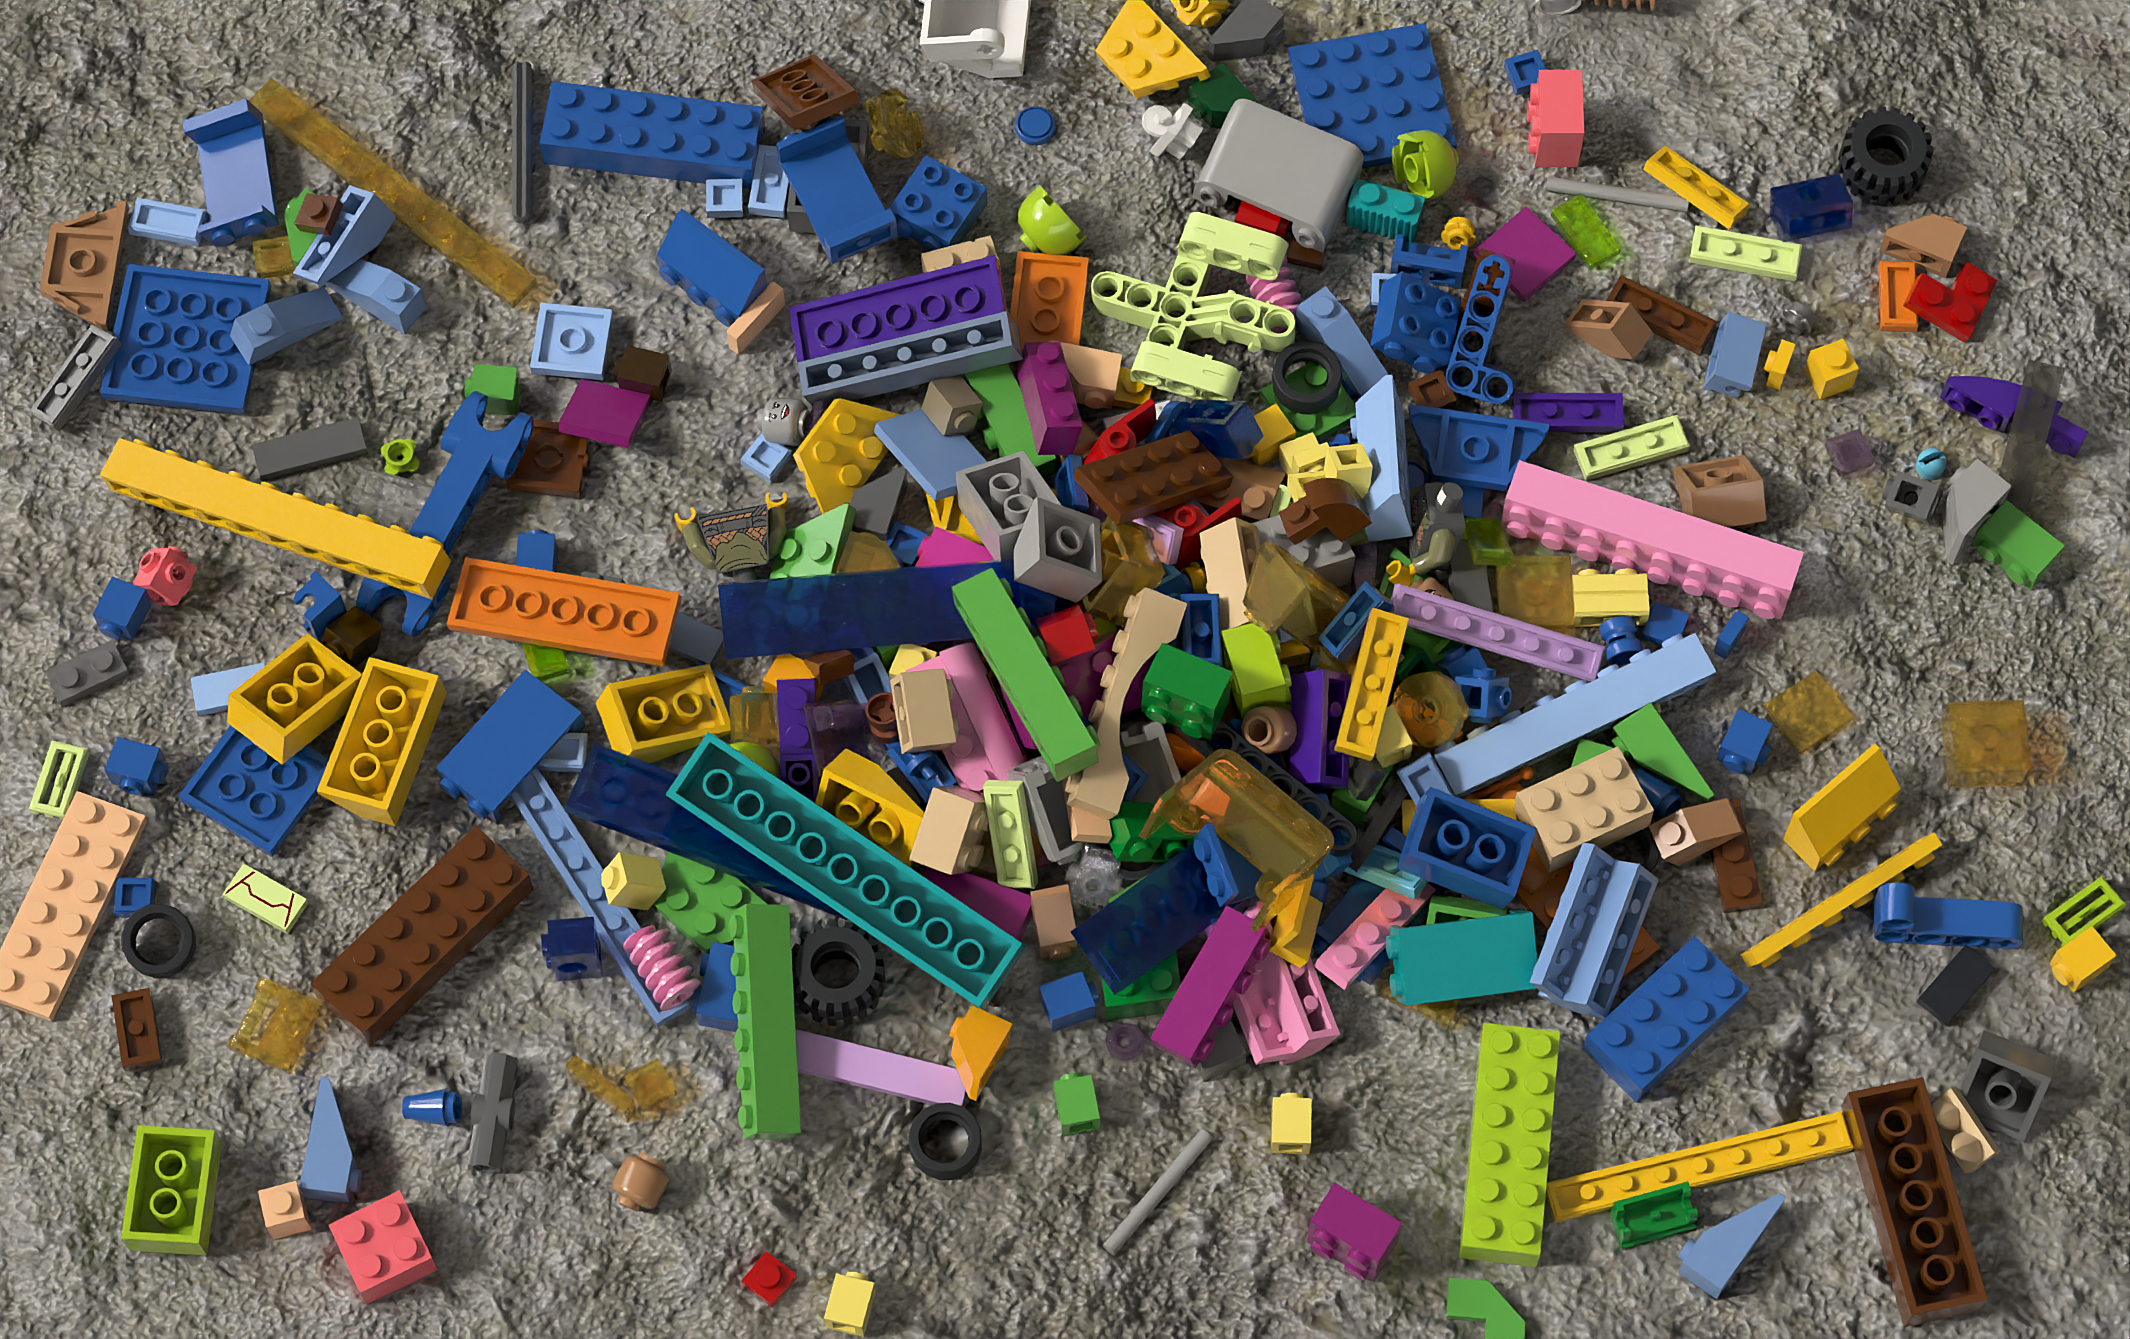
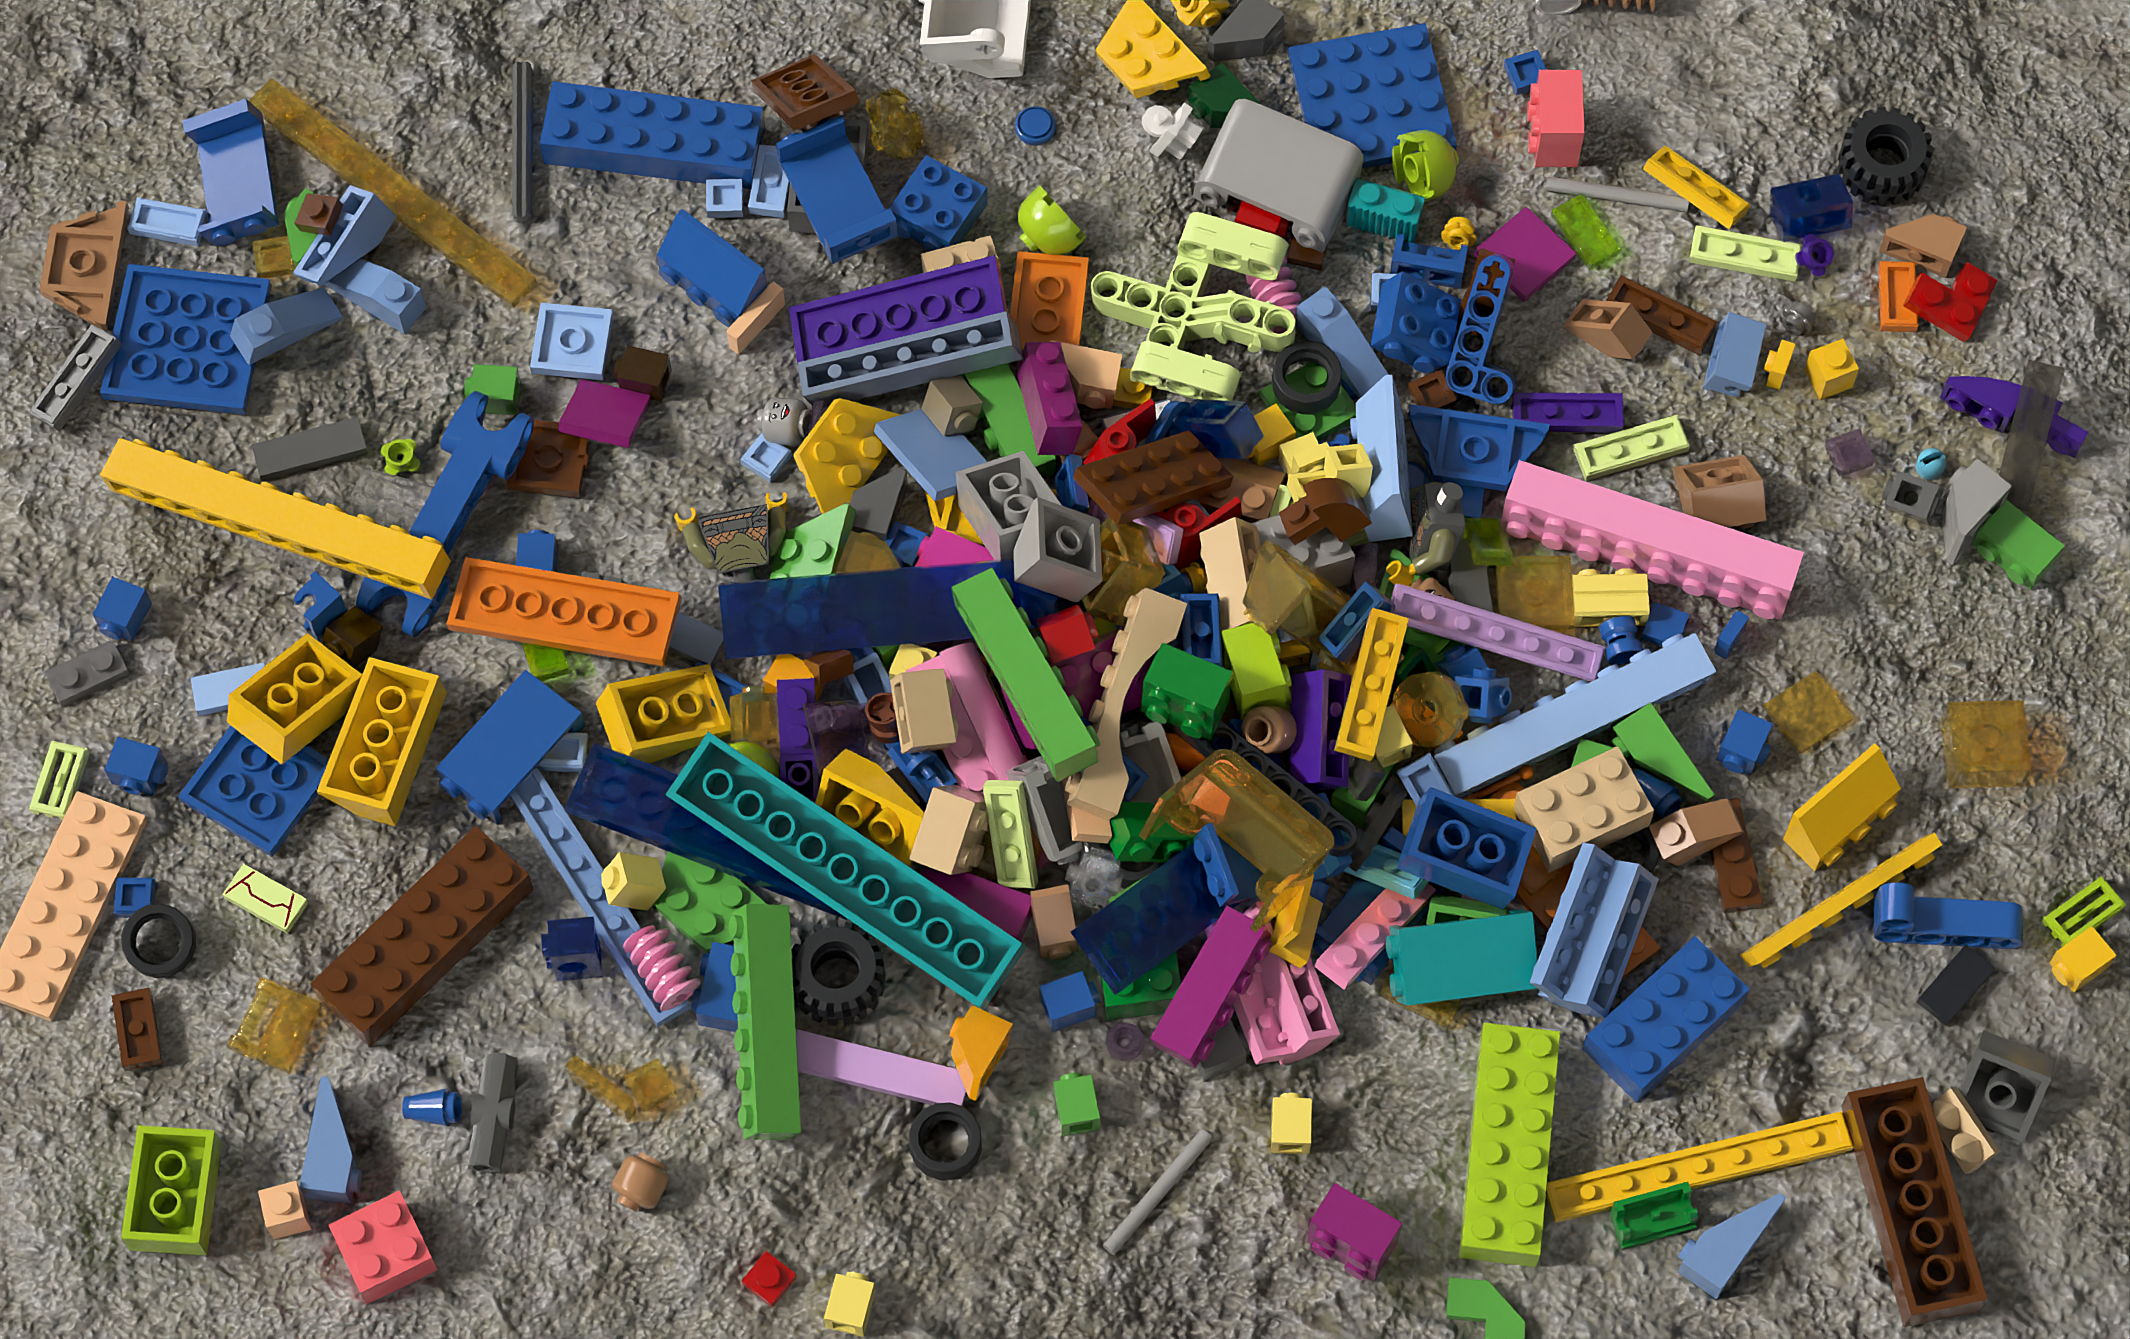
(165, 575): coral brick -> none
(1823, 251): none -> dark purple plate

